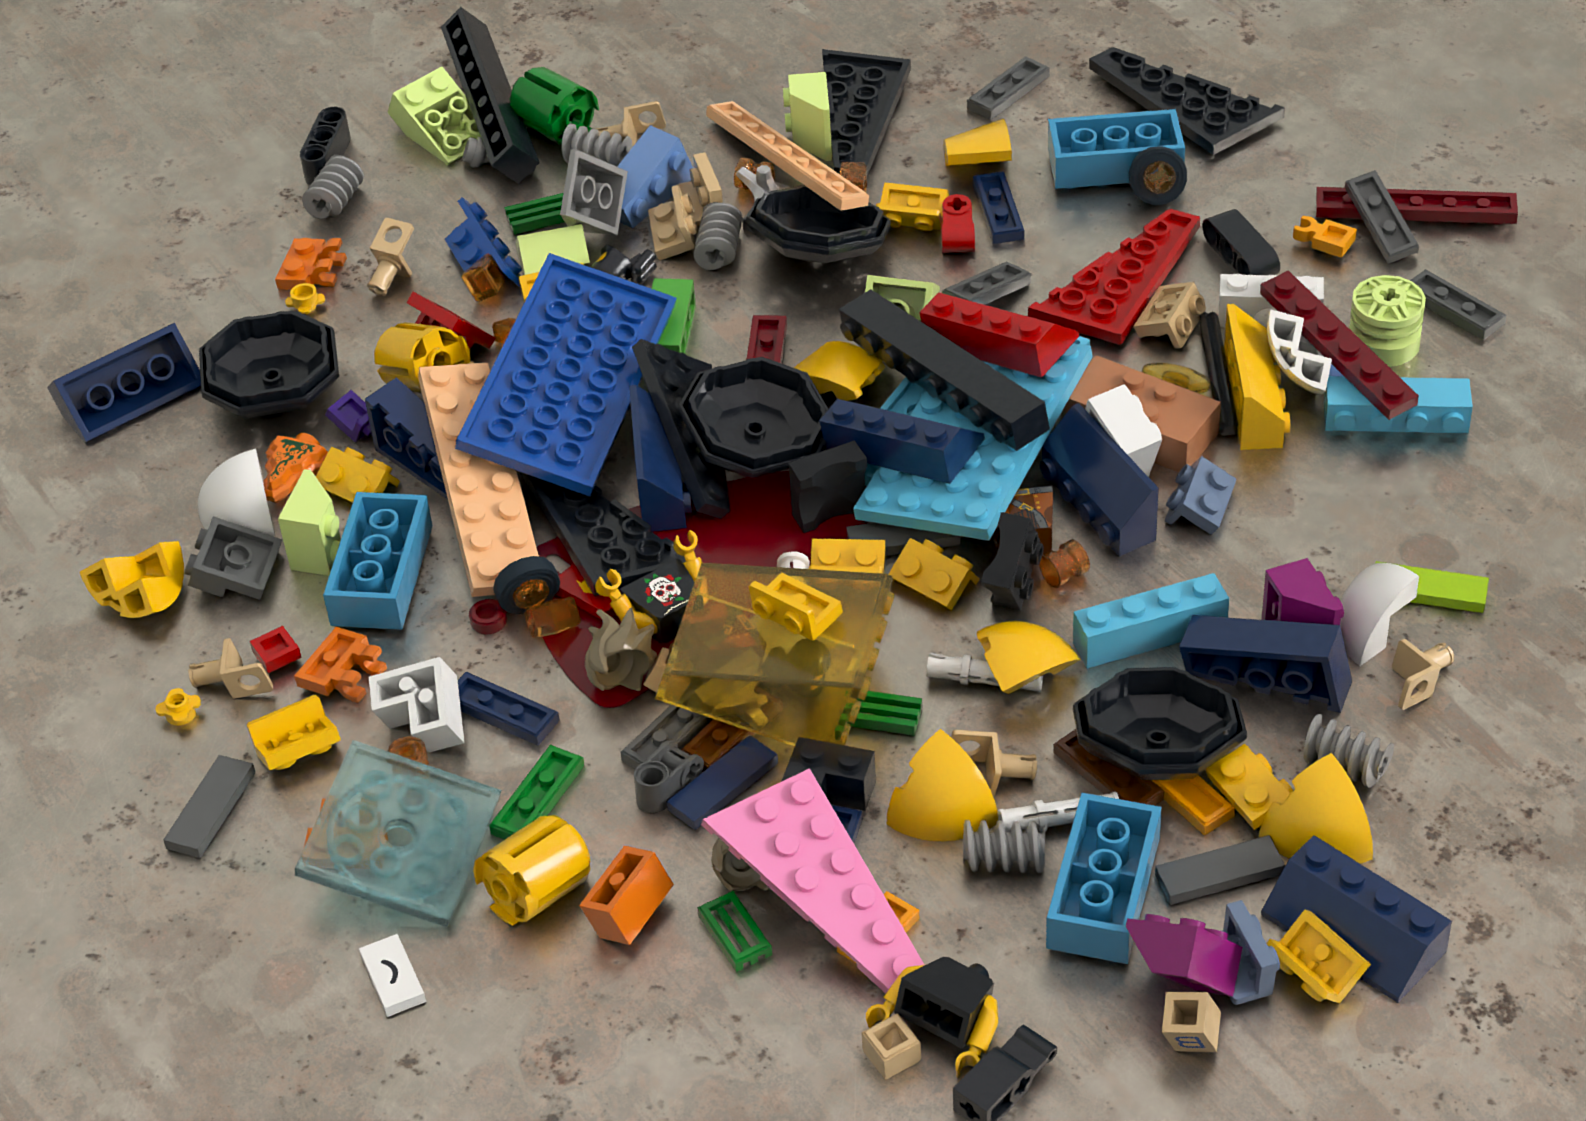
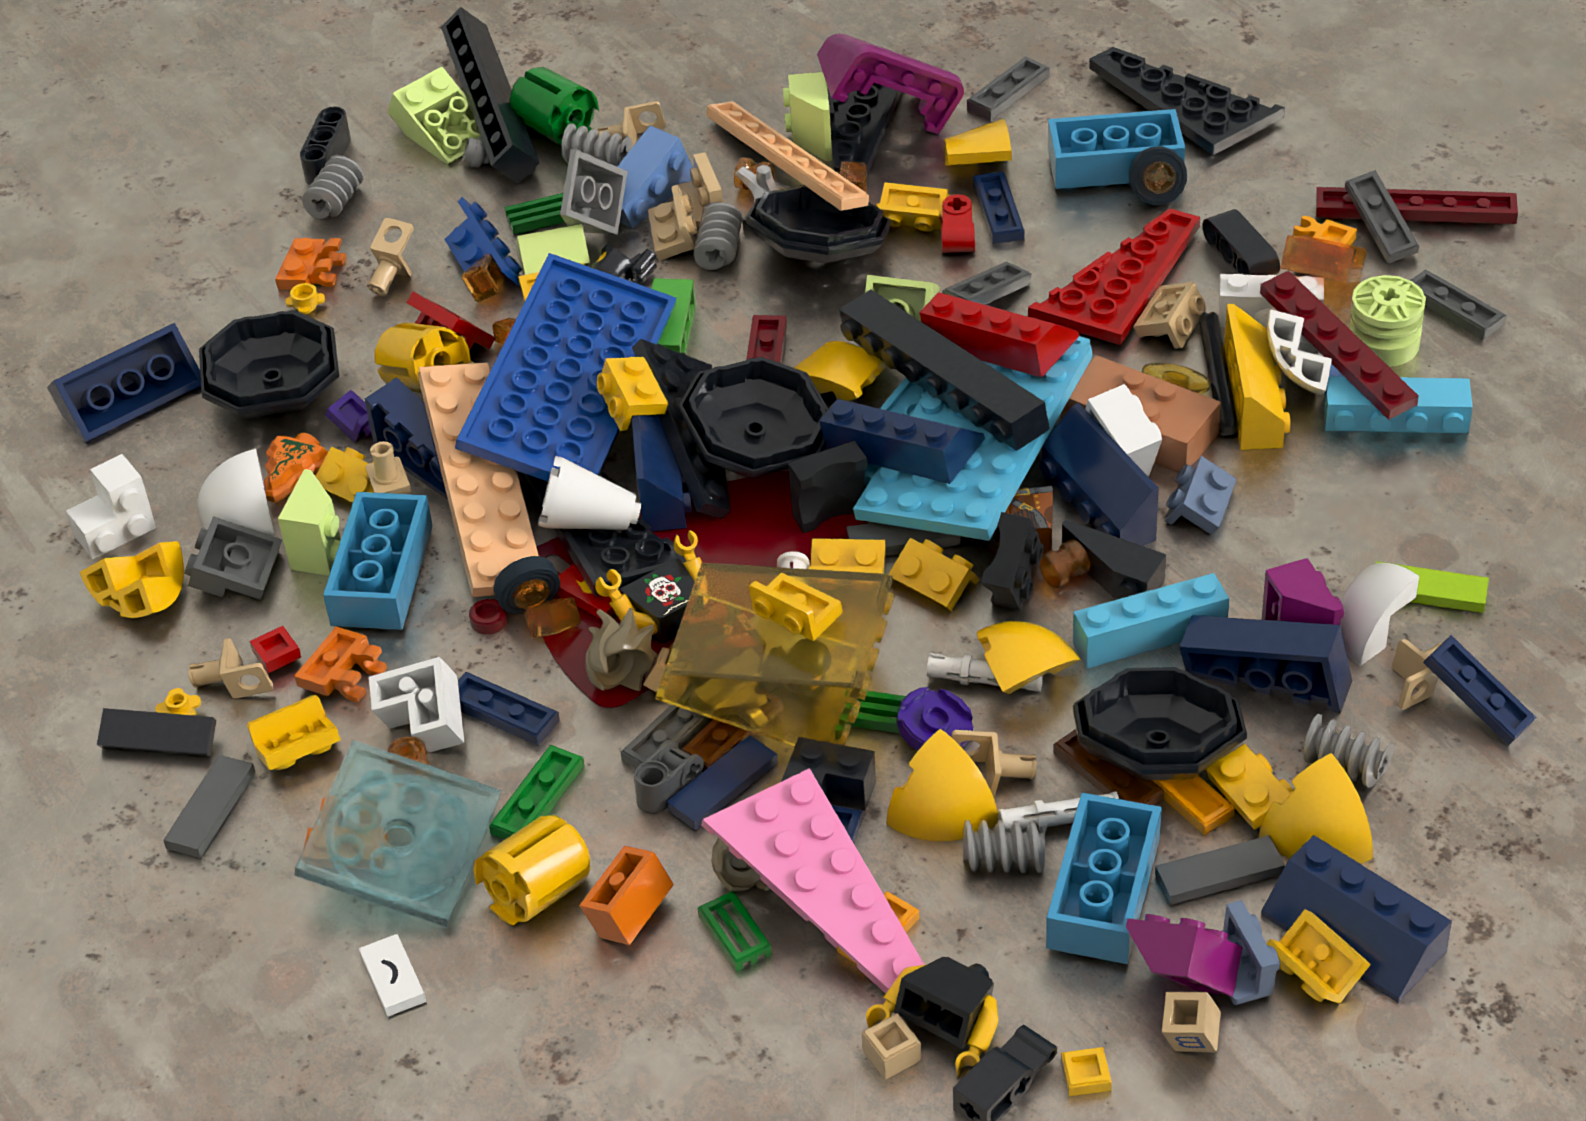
(116, 513): none -> white brick
(156, 732): none -> black tile
(387, 471): none -> tan bracket
(585, 500): none -> white cone
(630, 390): none -> yellow bracket
(857, 64): none -> magenta windscreen
(928, 711): none -> dark purple tile
(1086, 1071): none -> yellow tile
(1118, 564): none -> black slope
(1323, 258): none -> clear orange panel
(1479, 690): none -> dark blue tile

